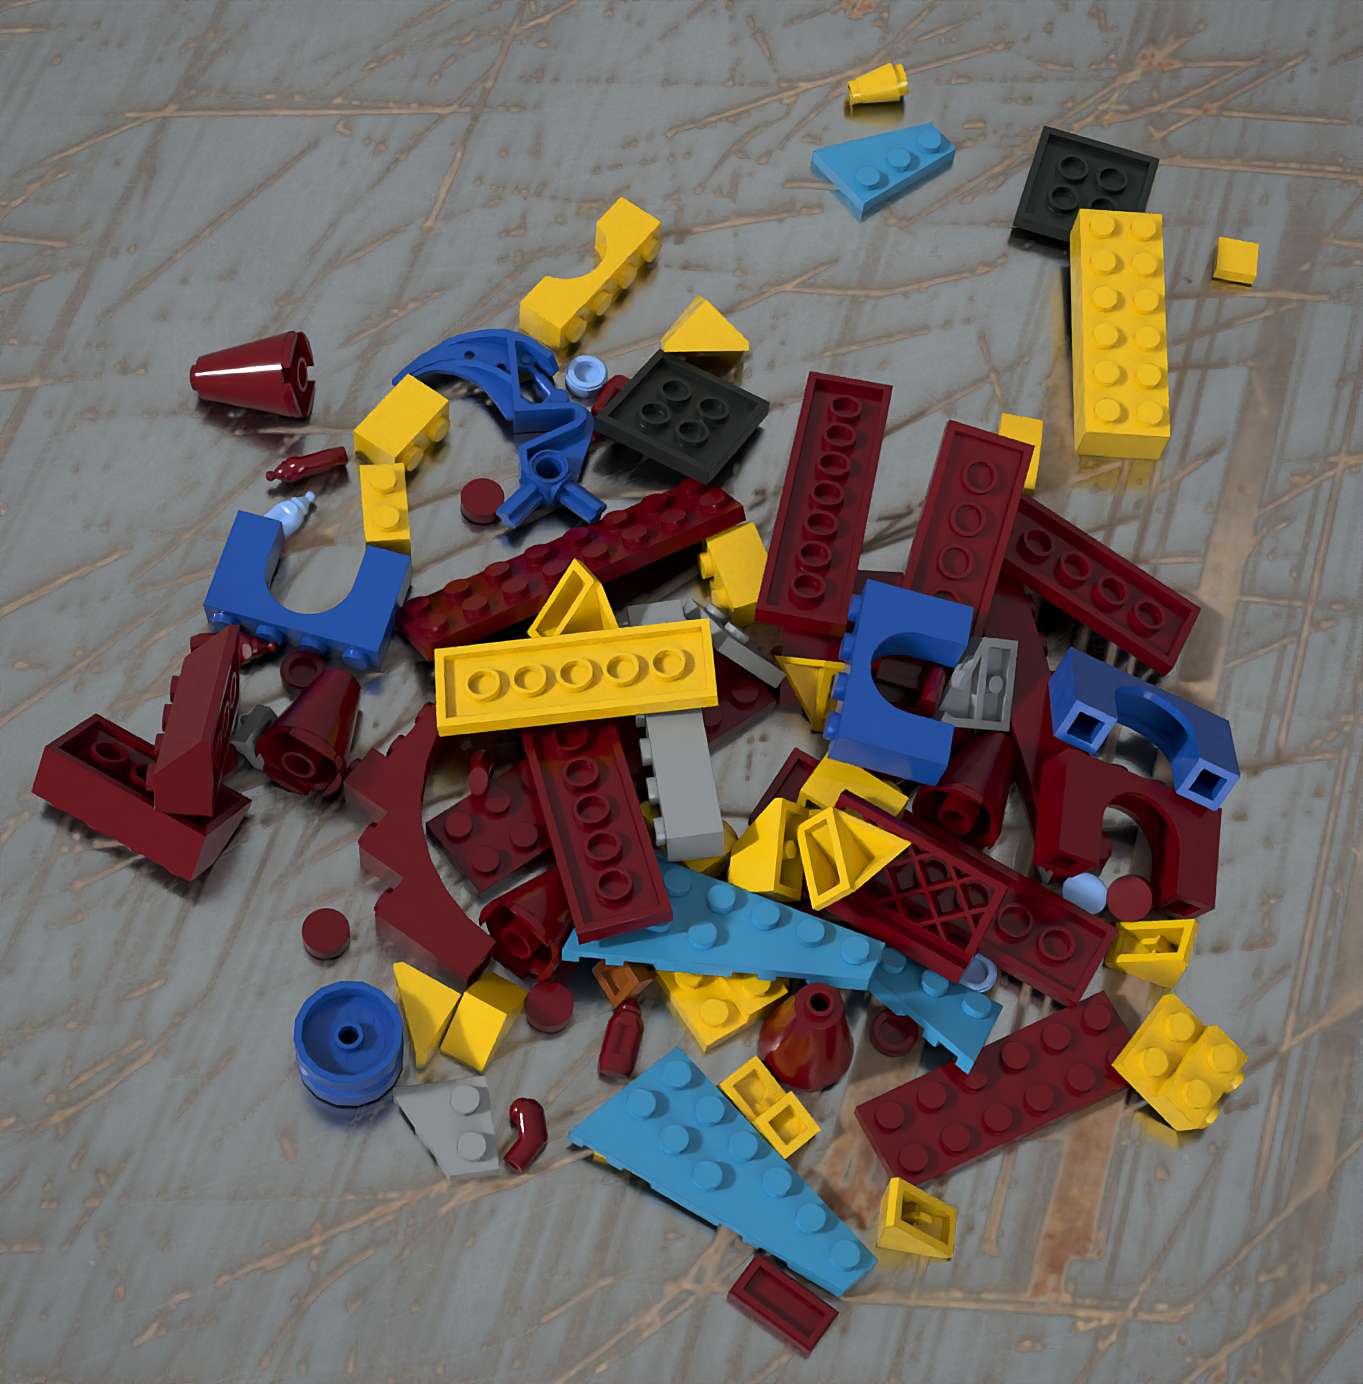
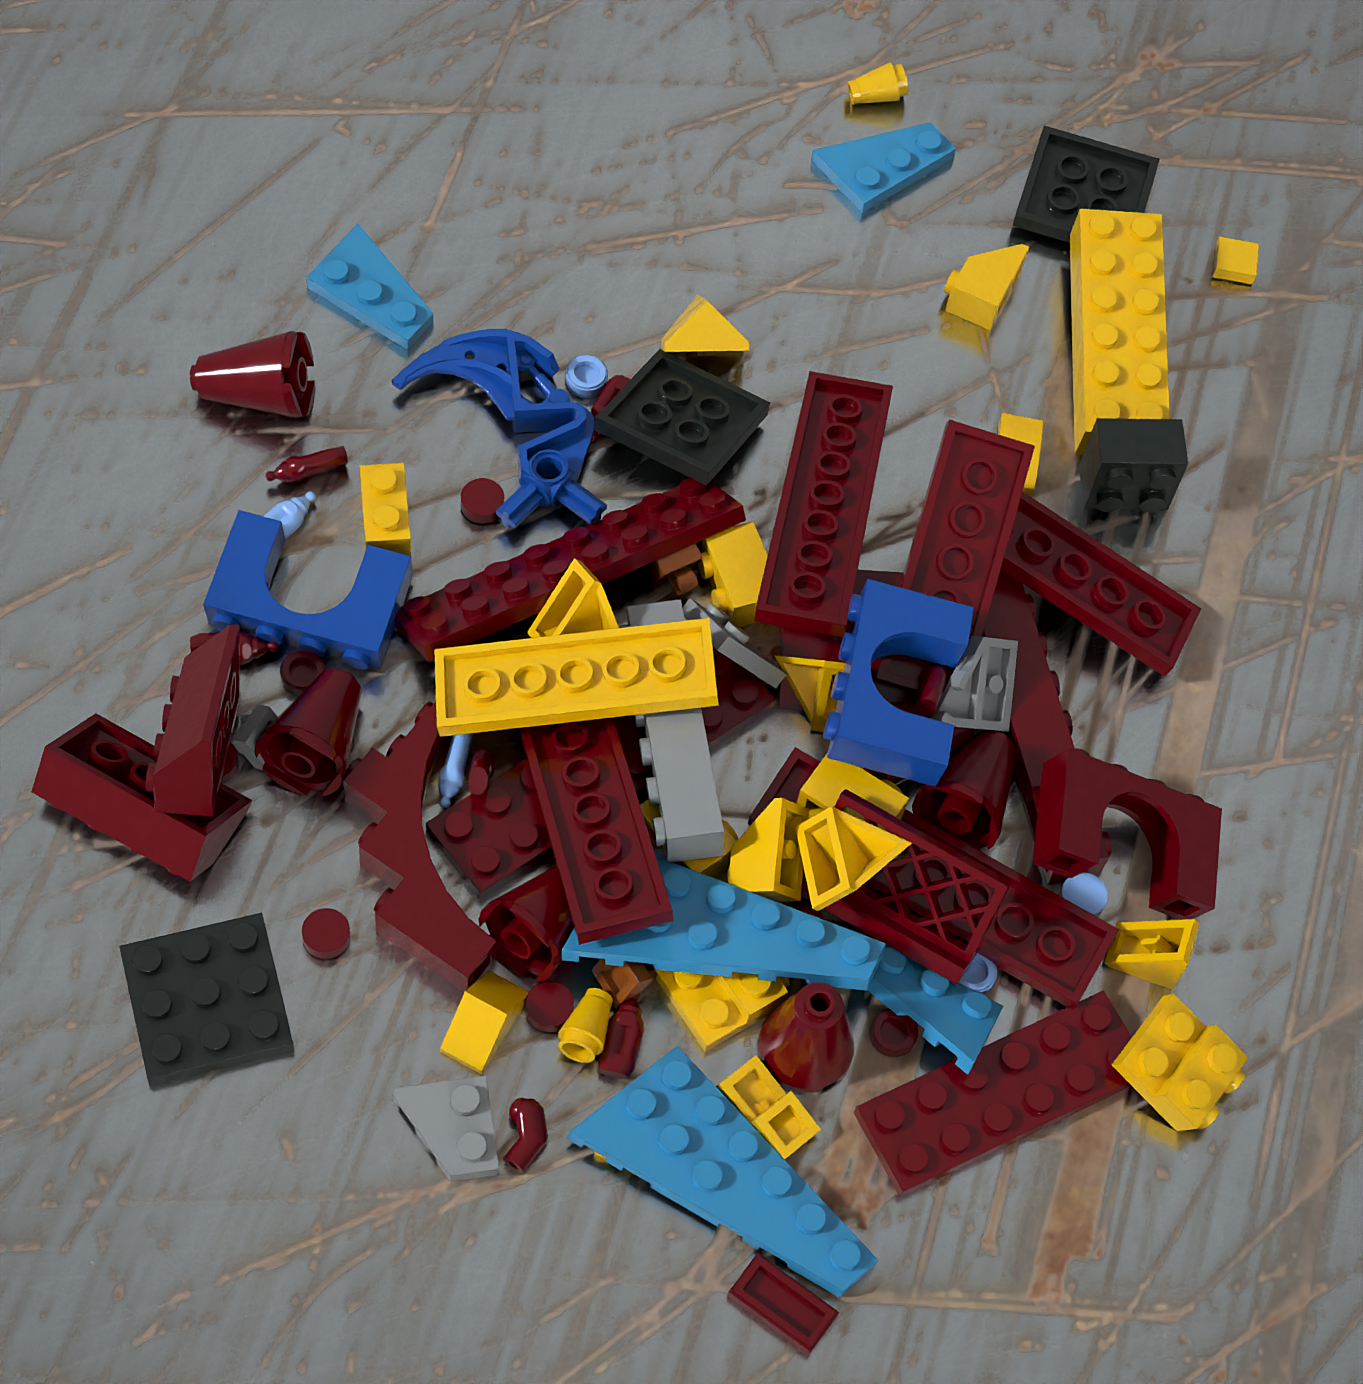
(206, 998): none -> pearl dark grey plate
(322, 1040): blue wheel -> none
(371, 289): none -> dark azure wing
(402, 425): yellow brick -> none
(426, 1010): yellow slope -> none
(452, 773): none -> light blue piece
(561, 308): yellow arch -> none
(586, 1028): none -> yellow cone
(677, 569): none -> dark orange tile
(915, 1221): yellow slope -> none
(985, 284): none -> yellow slope
(1093, 696): blue arch -> none
(1131, 898): dark red tile -> none
(1133, 464): none -> pearl dark grey brick

